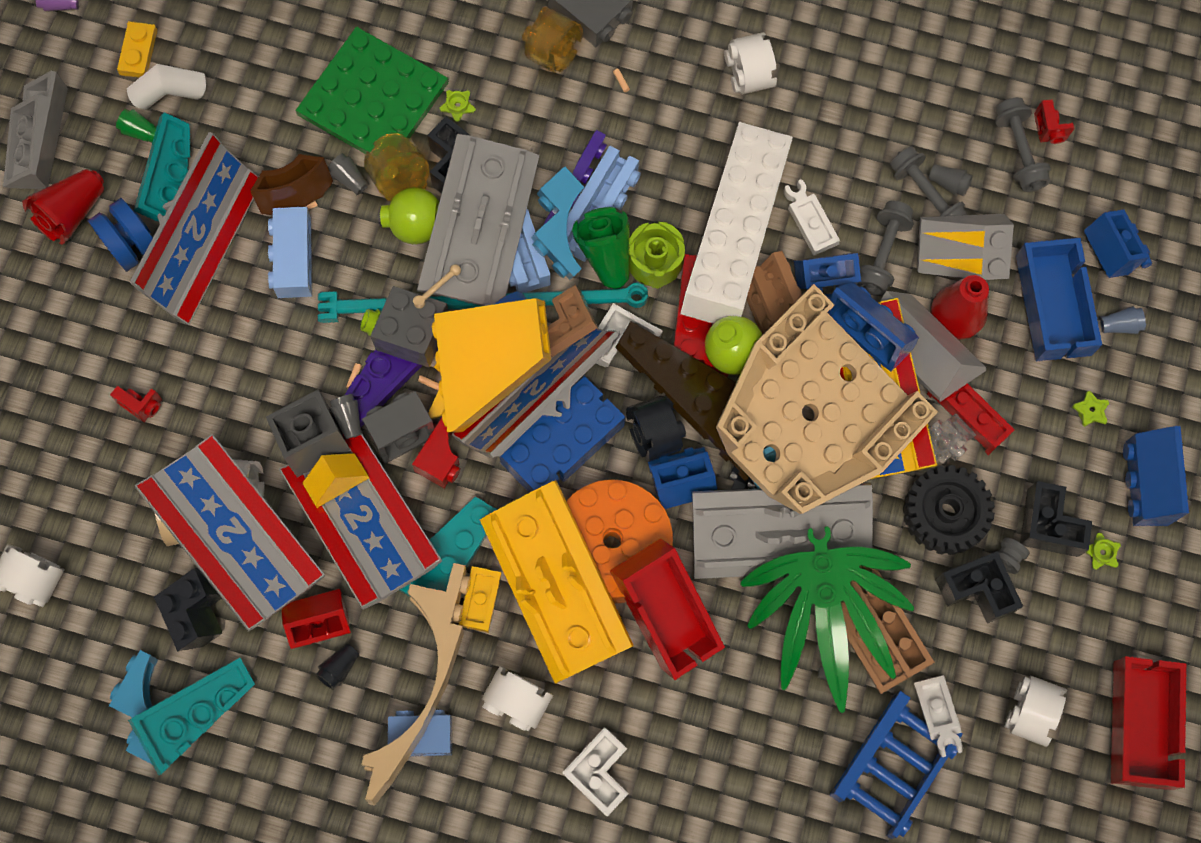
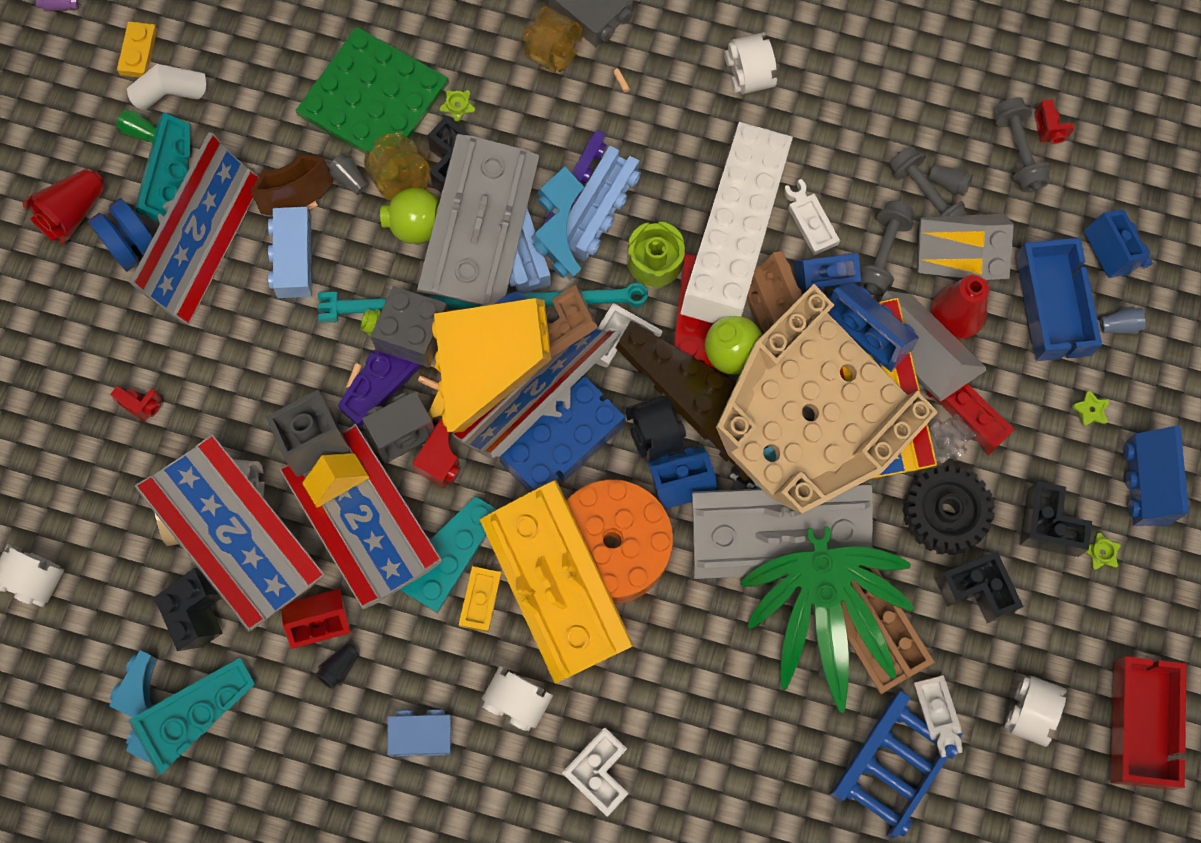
(35, 133): light grey slope -> none
(346, 414): dark grey cone -> none
(419, 301): tan hinge -> none
(441, 612): tan slope -> none
(606, 244): green cone -> none
(667, 608): red piece -> none
(1012, 554): dark grey wheel -> none

